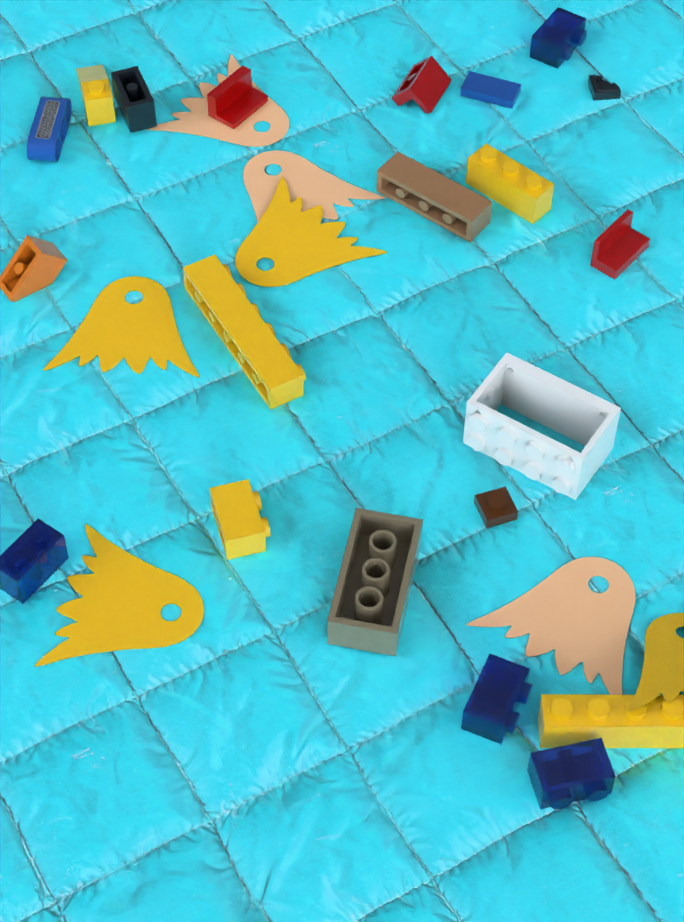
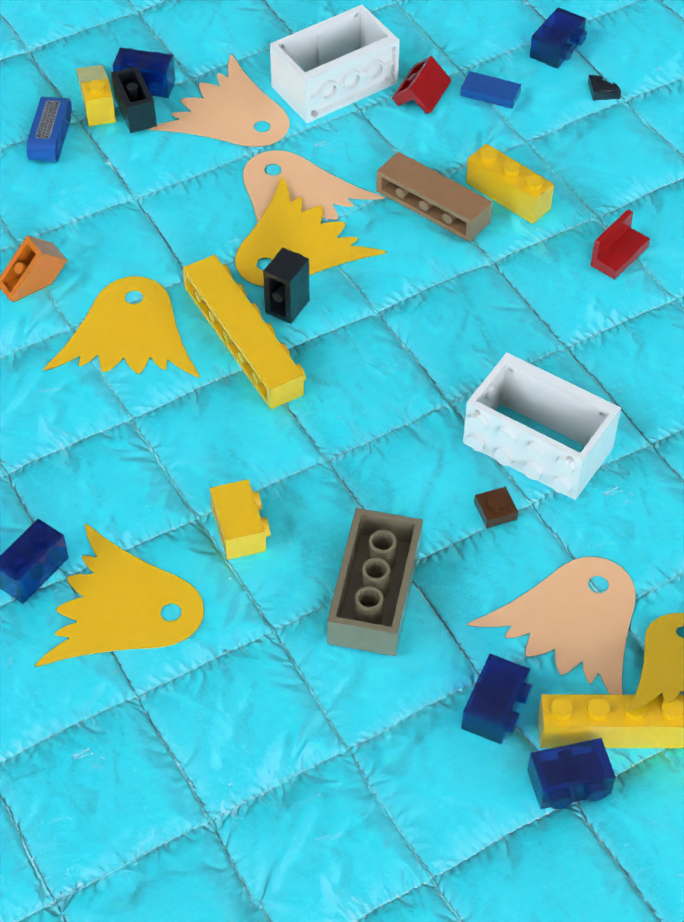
(154, 66): none -> clear blue brick
(235, 99): red panel -> none
(286, 285): none -> black brick
(334, 63): none -> white hose

